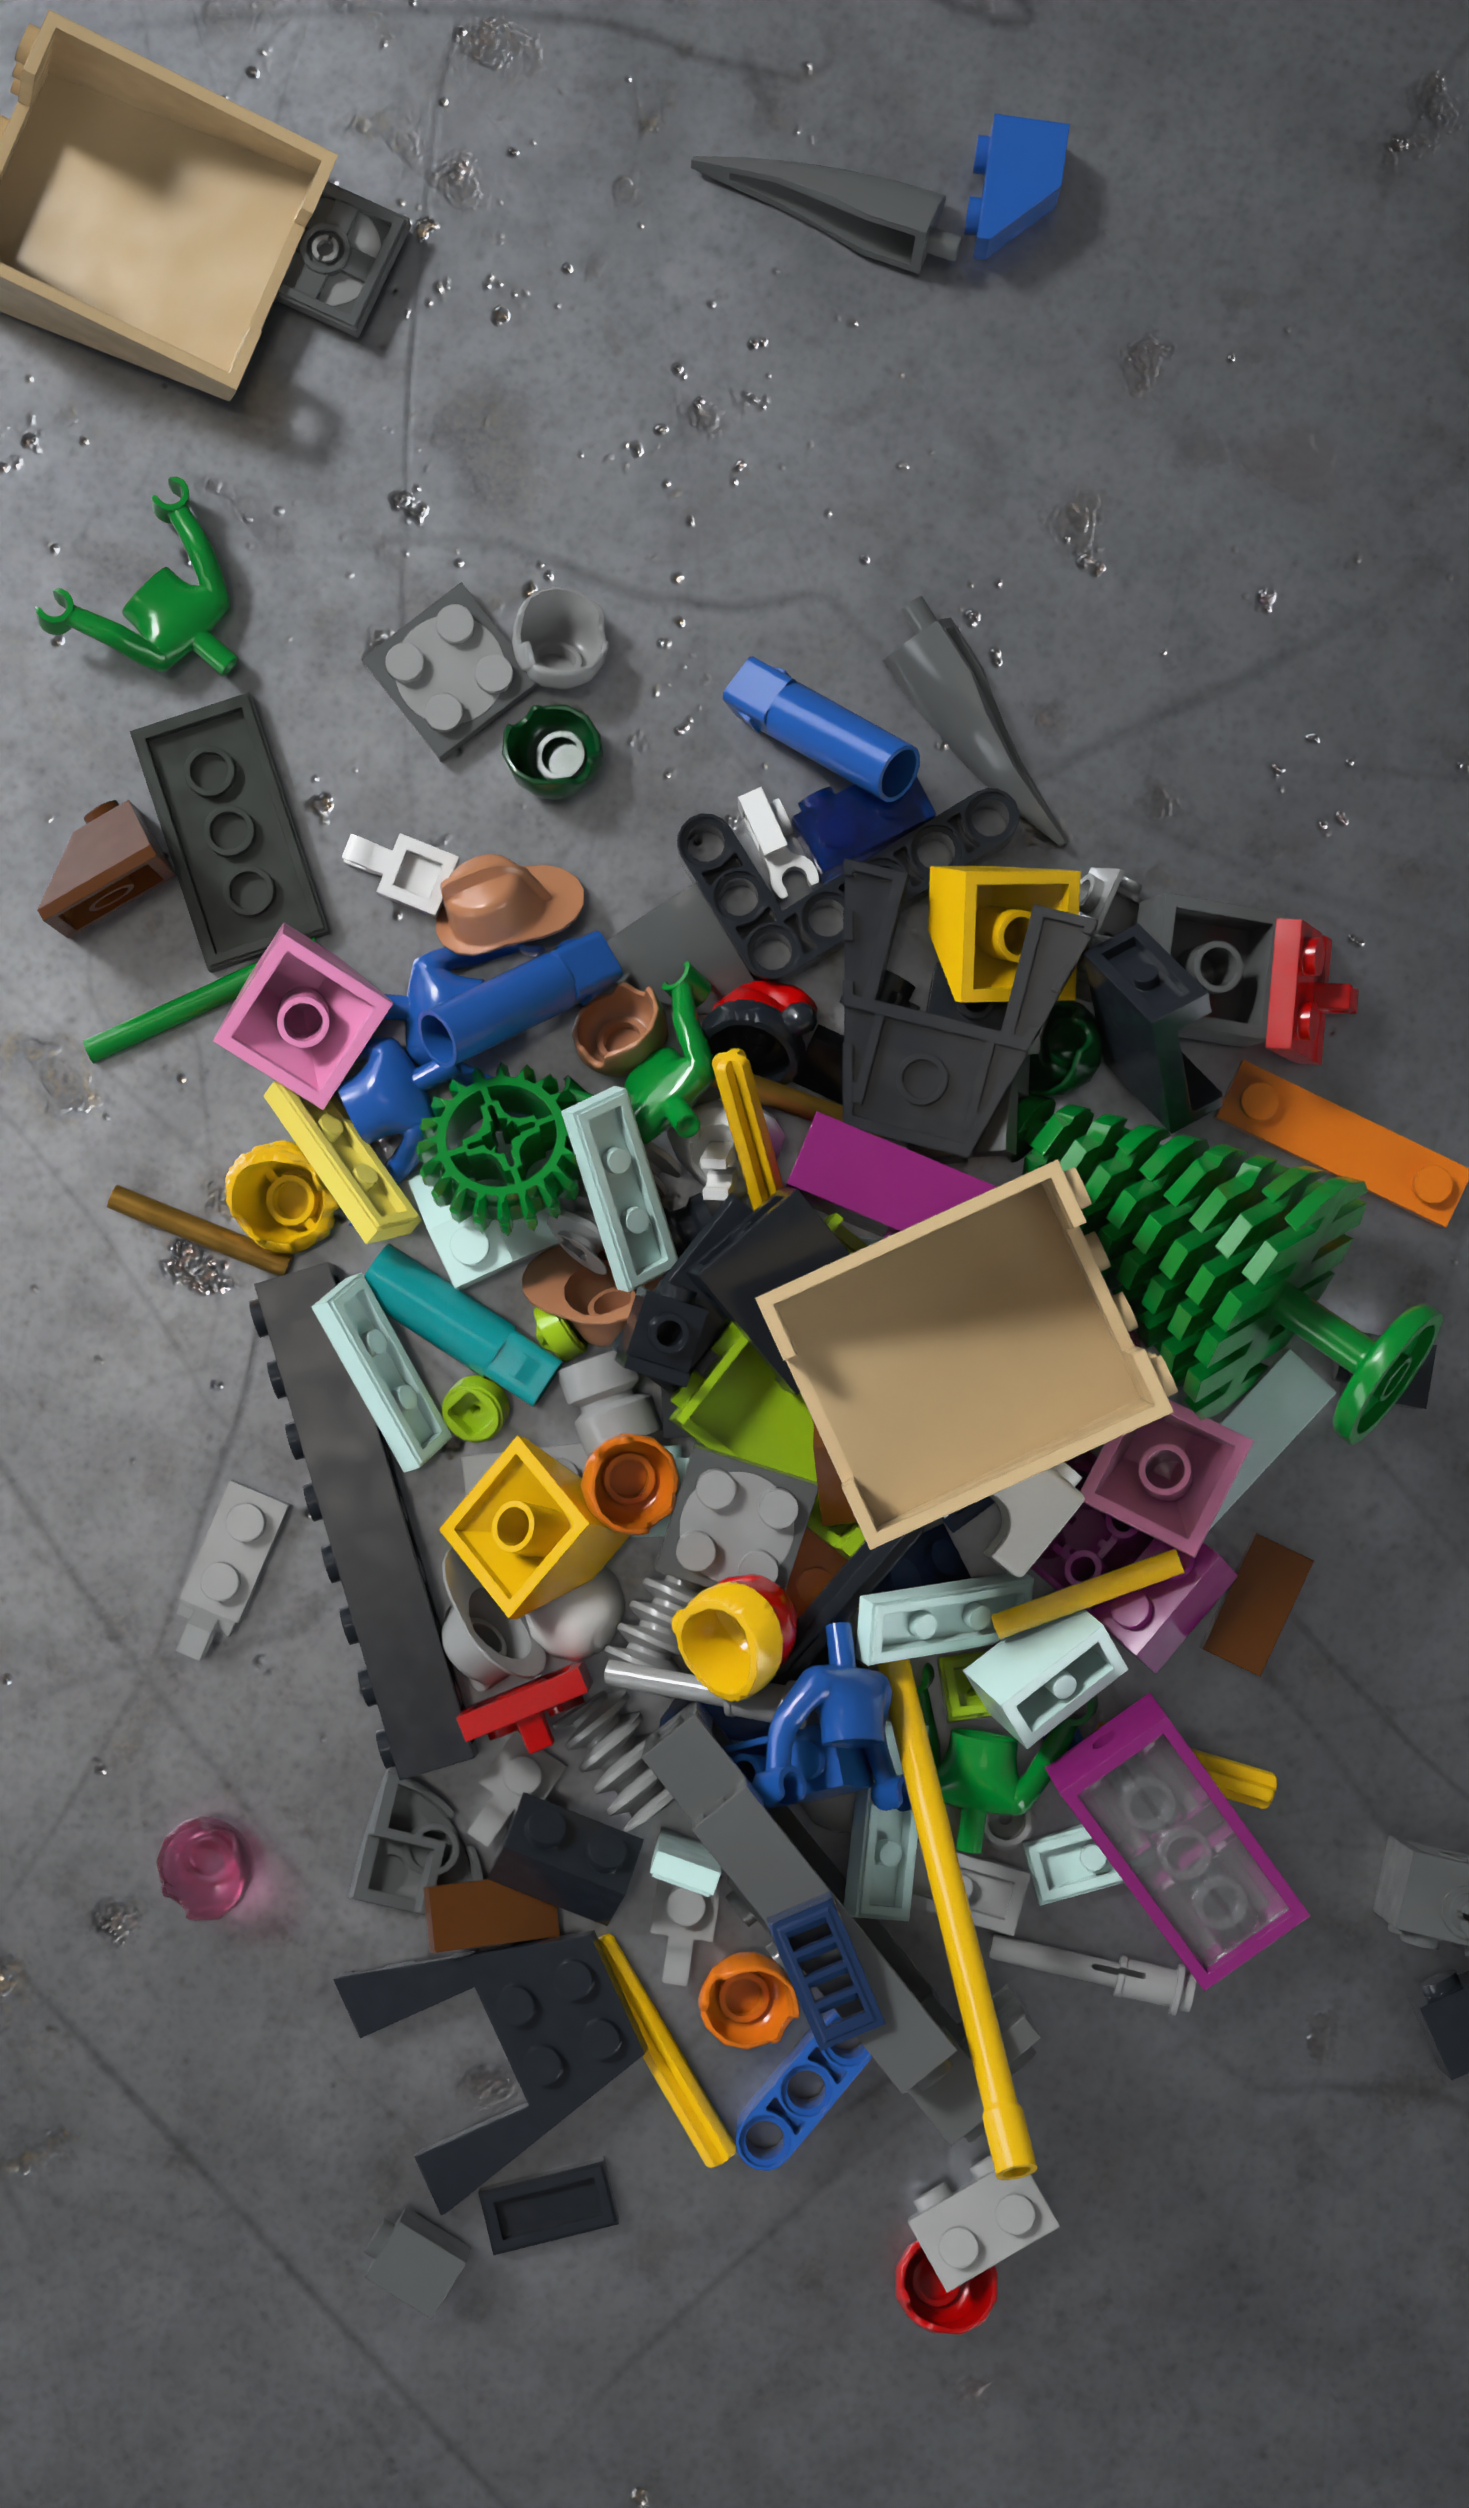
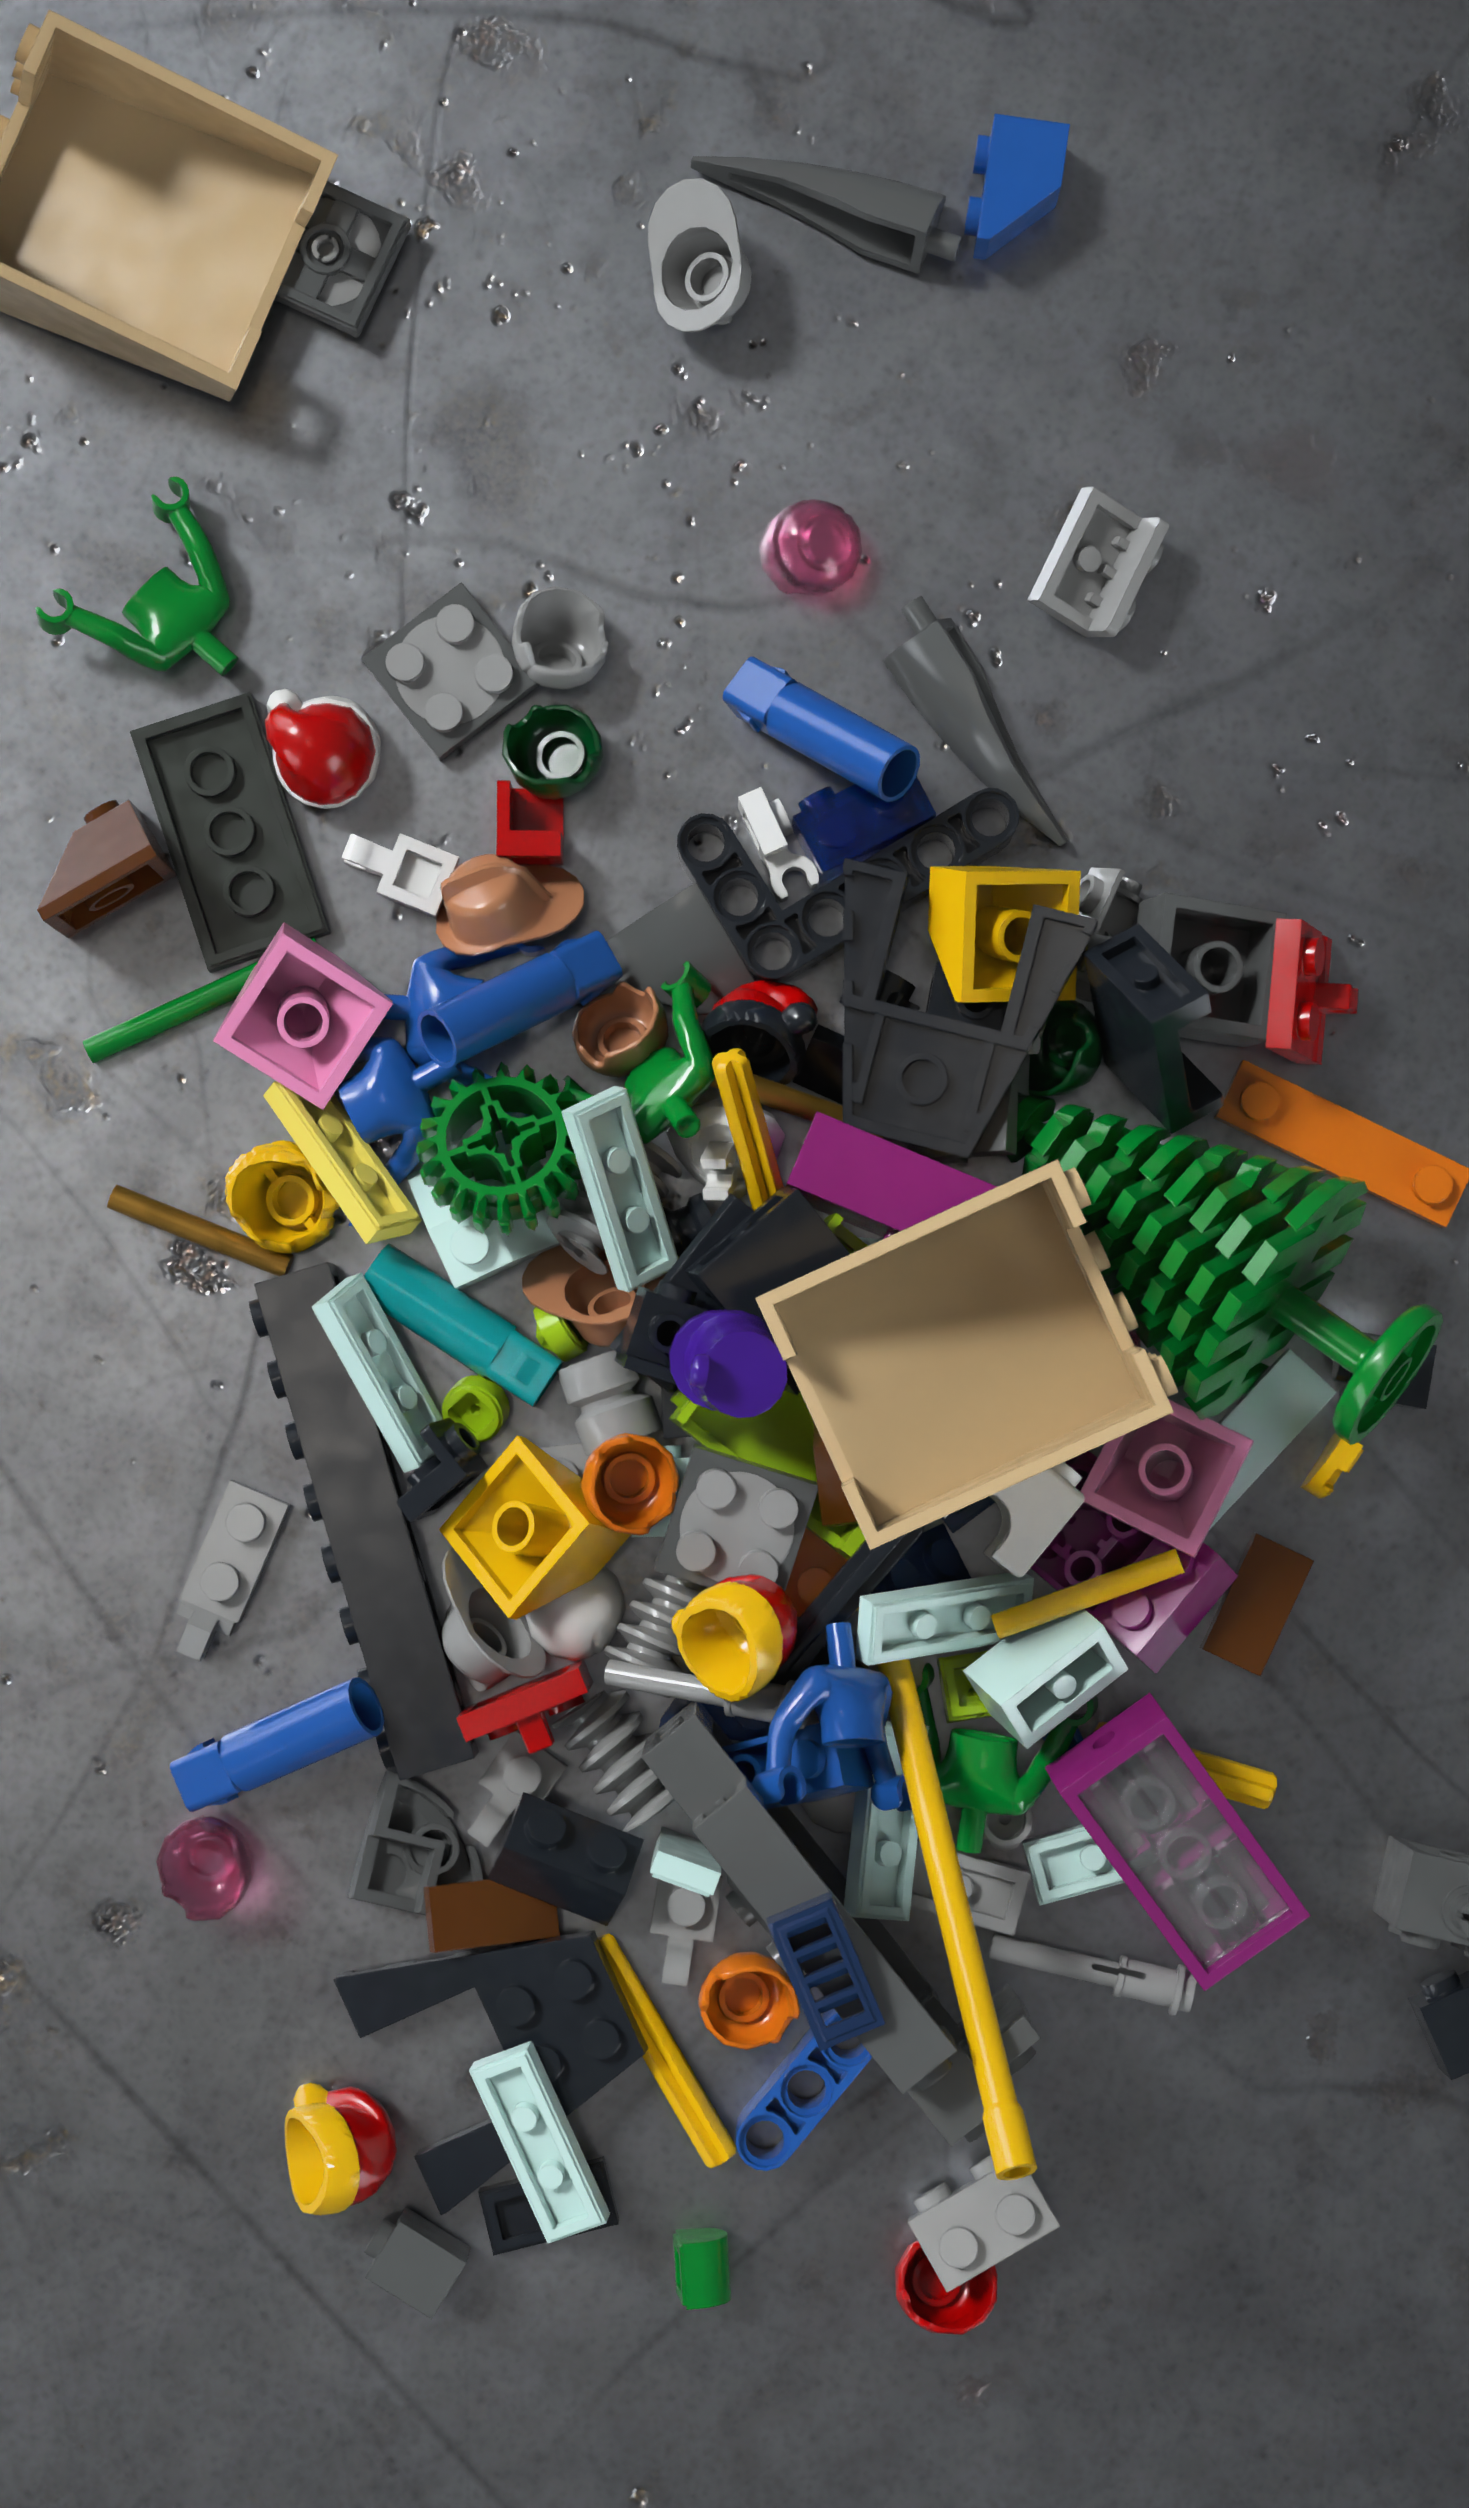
(278, 1744): none -> blue piece
(322, 748): none -> red piece
(337, 2147): none -> yellow piece
(445, 1475): none -> black bracket
(529, 827): none -> red panel
(539, 2142): none -> light aqua tile
(697, 256): none -> light grey piece
(702, 2267): none -> green brick
(728, 1363): none -> dark purple hat
(811, 548): none -> clear pink hair
(1098, 565): none -> light grey bracket
(1334, 1459): none -> yellow tile

